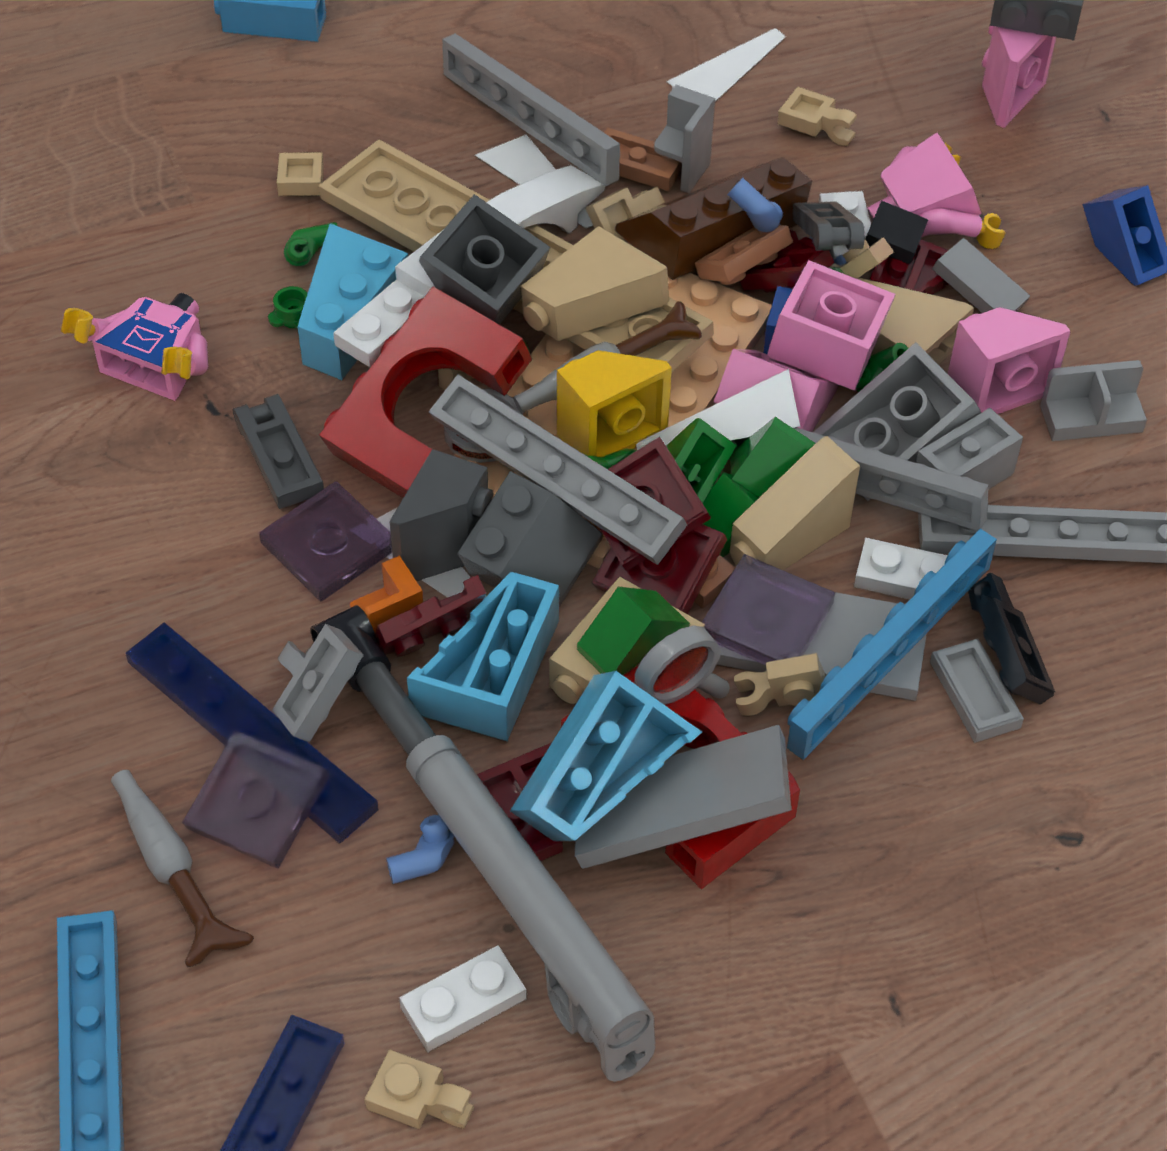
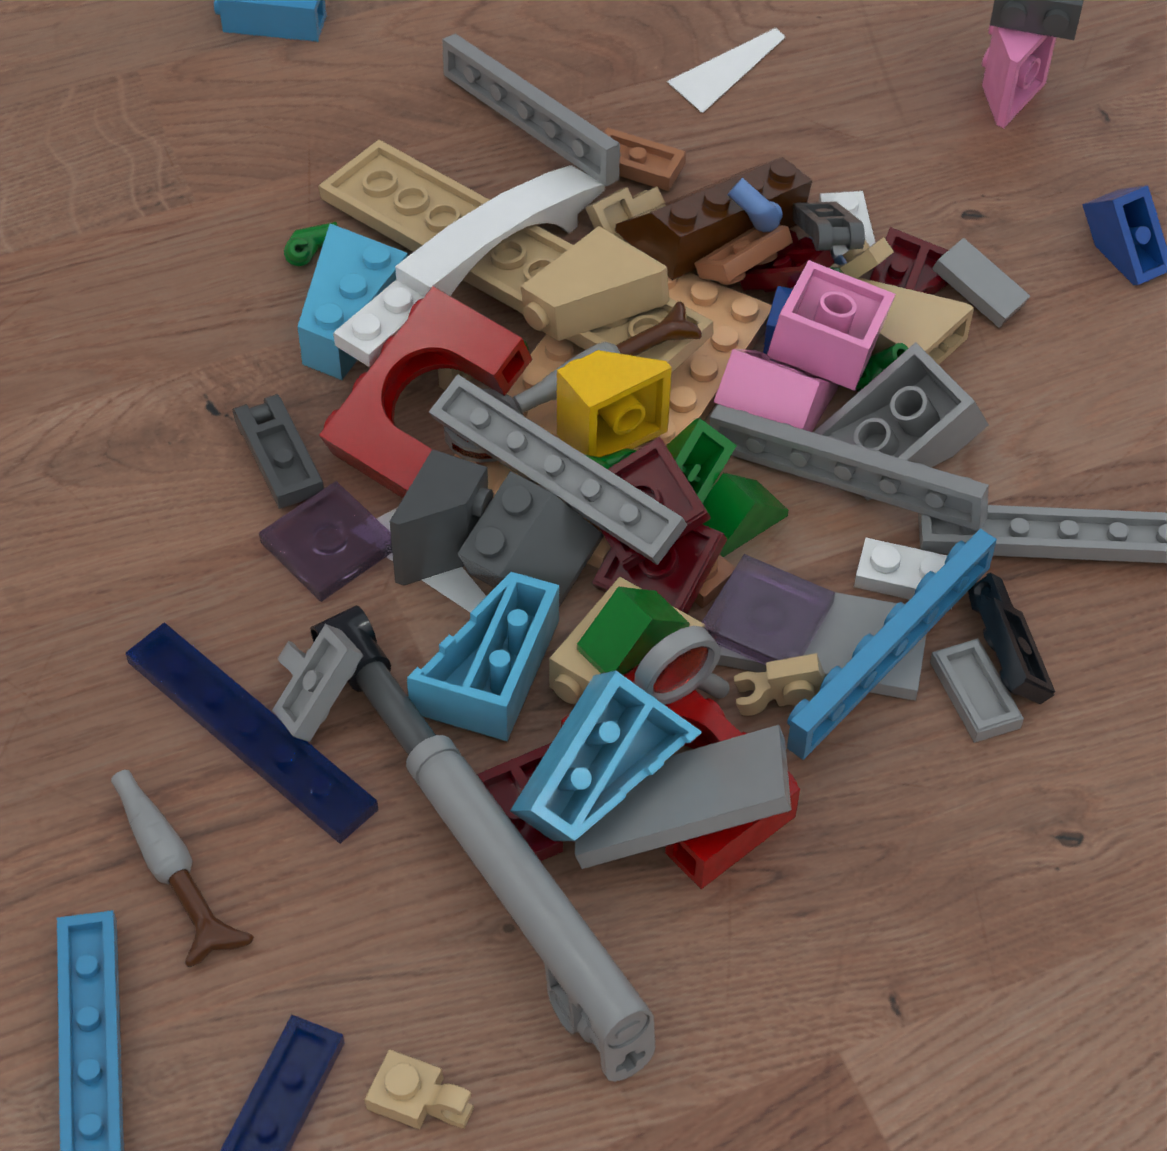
(146, 343): torso -> none
(256, 799): clear purple tile -> none
(287, 307): green plate -> none
(299, 173): tan plate -> none
(397, 596): orange panel -> none
(408, 630): dark red wing -> none
(428, 855): medium blue arm -> none
(462, 998): white plate -> none
(484, 259): dark grey slope -> none
(521, 163): white sticker -> none
(688, 133): light grey panel -> none
(744, 412): white sticker -> none
(767, 456): green slope -> none
(800, 509): tan slope -> none
(814, 112): tan plate -> none
(900, 230): black piece -> none
(934, 187): bright pink torso -> none
(978, 449): light grey panel -> none
(1006, 357): bright pink slope -> none
(1093, 401): light grey panel -> none

